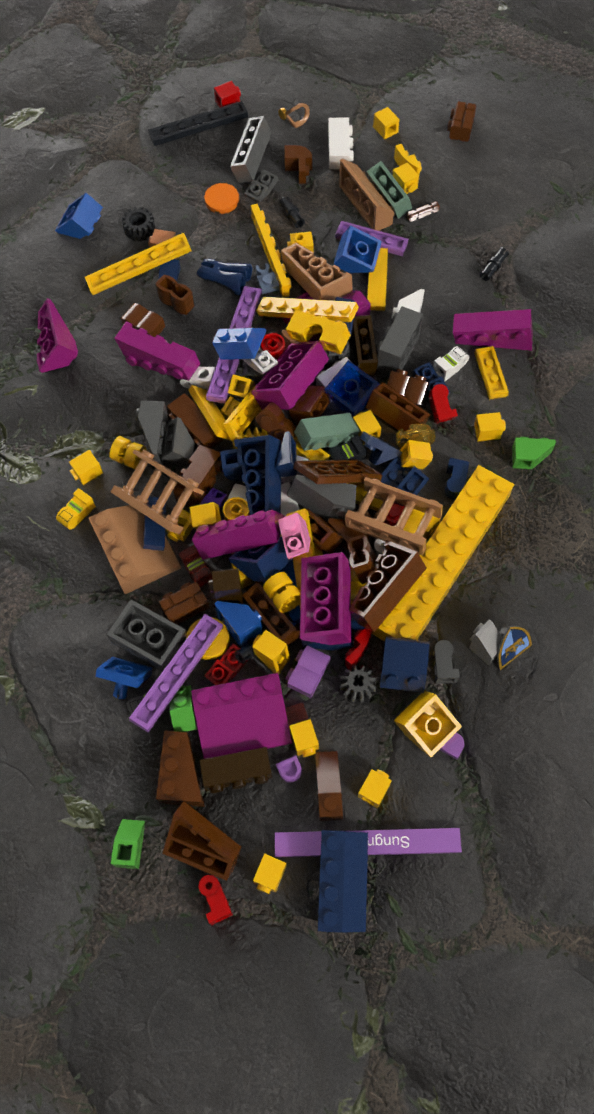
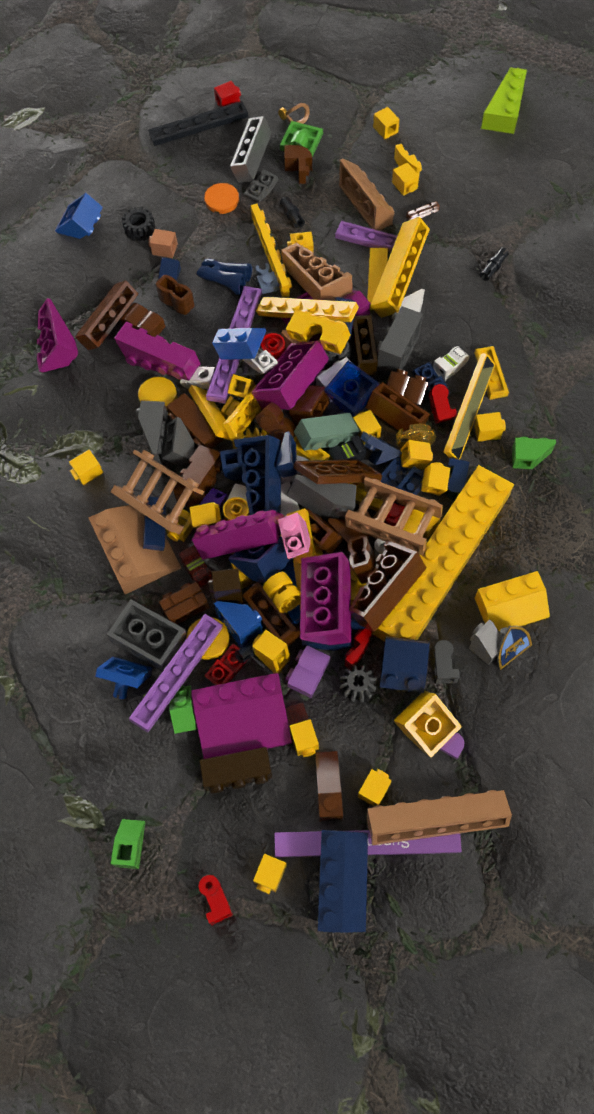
(75, 509): yellow leg -> none
(106, 315): none -> reddish brown brick
(122, 451): yellow wheel -> none
(138, 264): yellow plate -> none
(158, 389): none -> yellow tile
(178, 772): reddish brown wedge -> none
(200, 843): reddish brown wedge -> none
(289, 769): medium lavender tile -> none
(302, 135): none -> bright green plate
(339, 141): white brick -> none
(357, 251): blue slope -> none
(390, 189): sand green brick -> none
(400, 267): none -> yellow brick
(435, 479): none -> yellow brick
(438, 817): none -> medium nougat brick
(462, 121): reddish brown brick -> none
(469, 407): none -> tile
(497, 328): magenta wedge -> none
(504, 107): none -> lime wedge
(514, 601): none -> yellow slope

